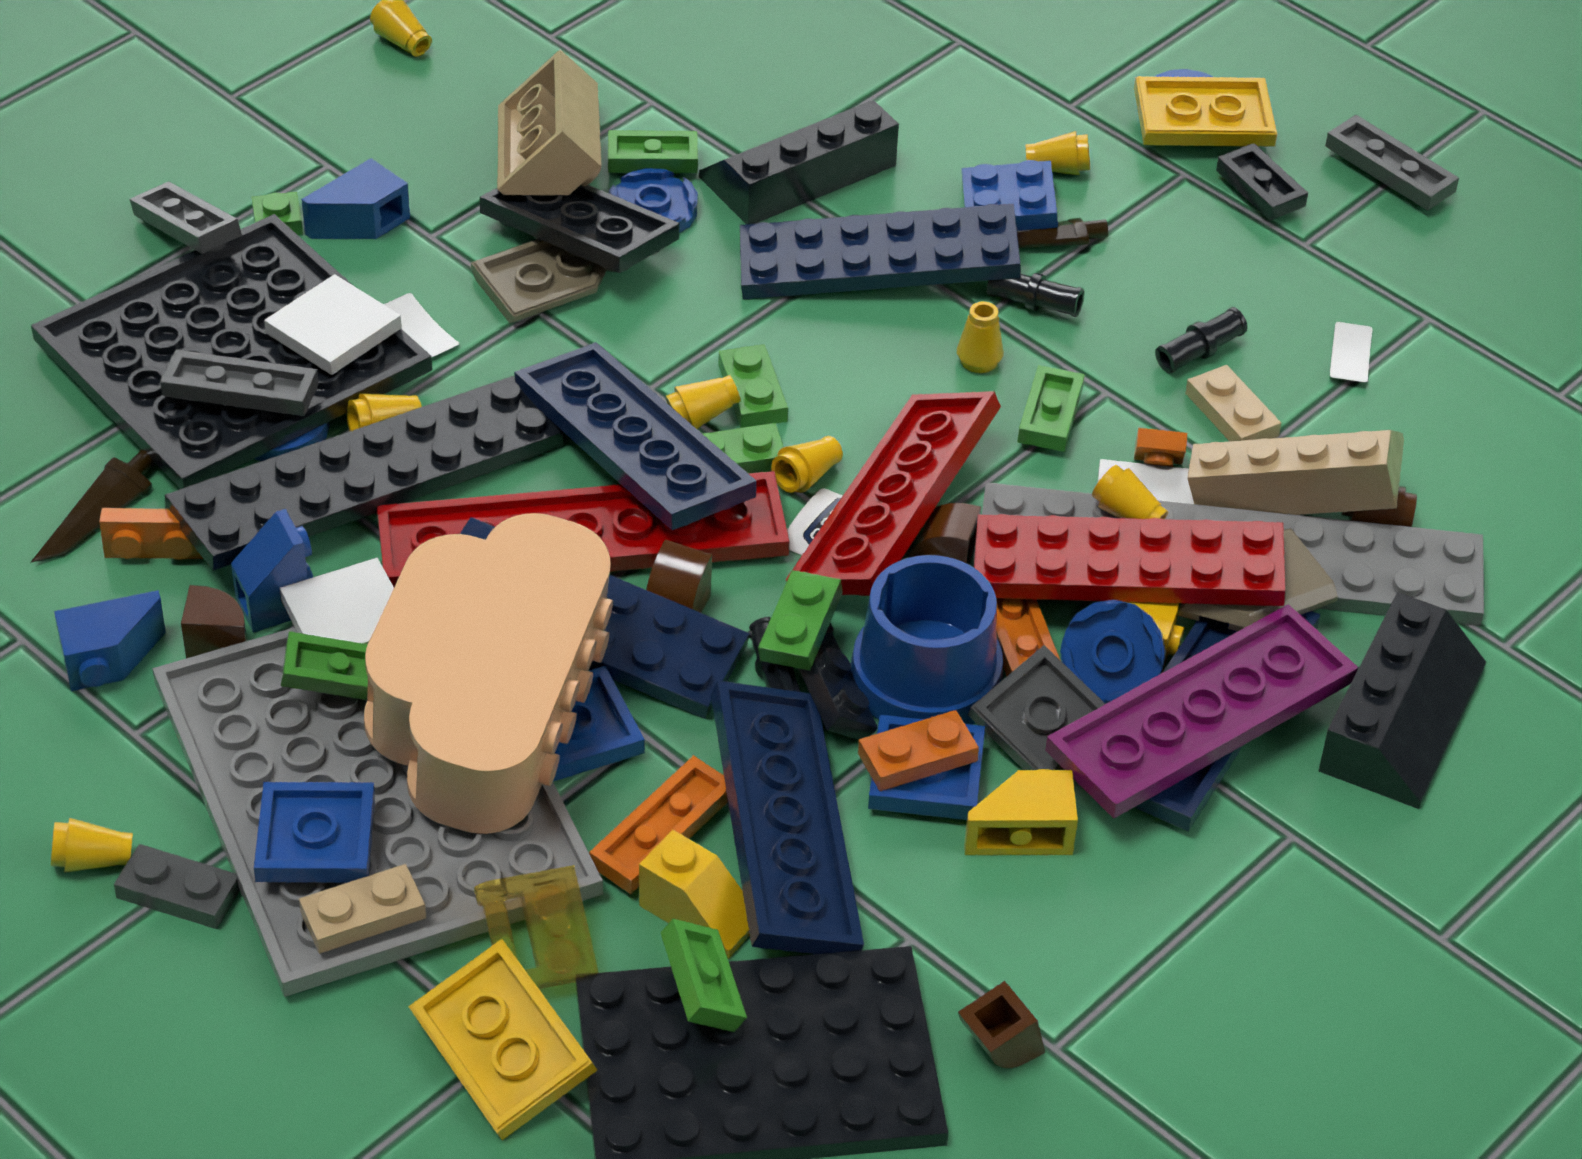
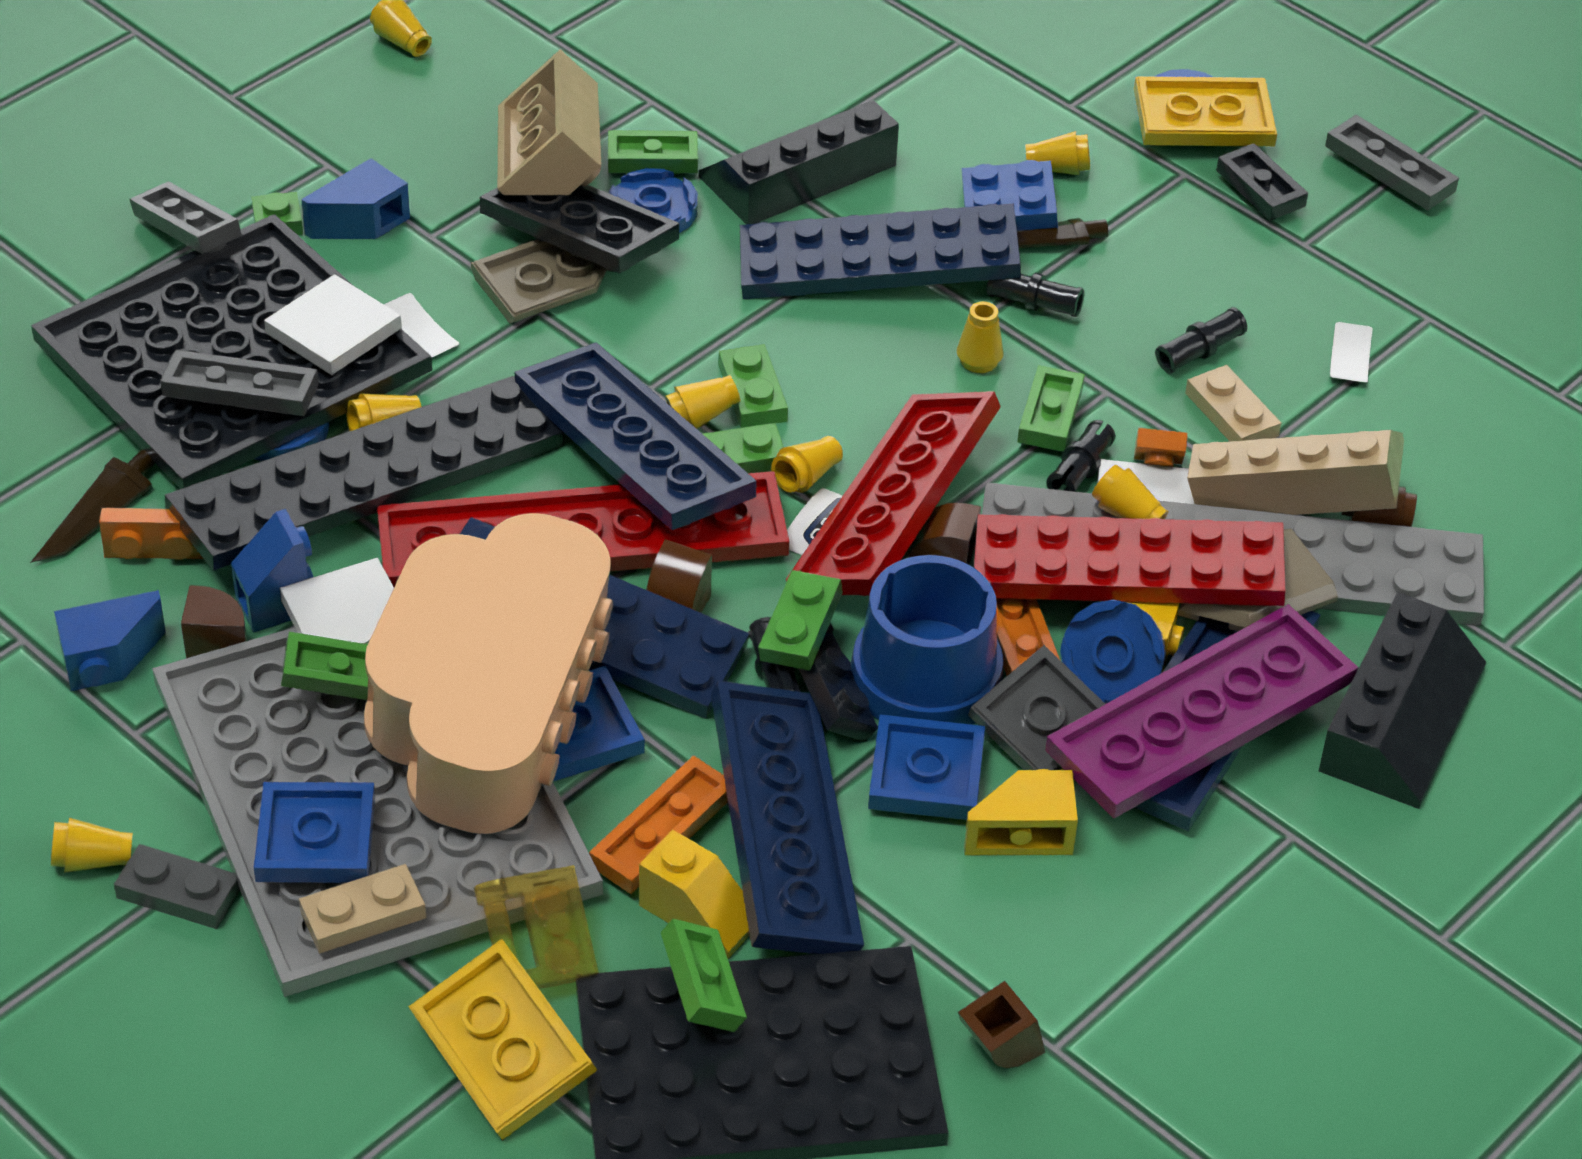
(918, 750): orange plate -> none
(1082, 457): none -> black pin

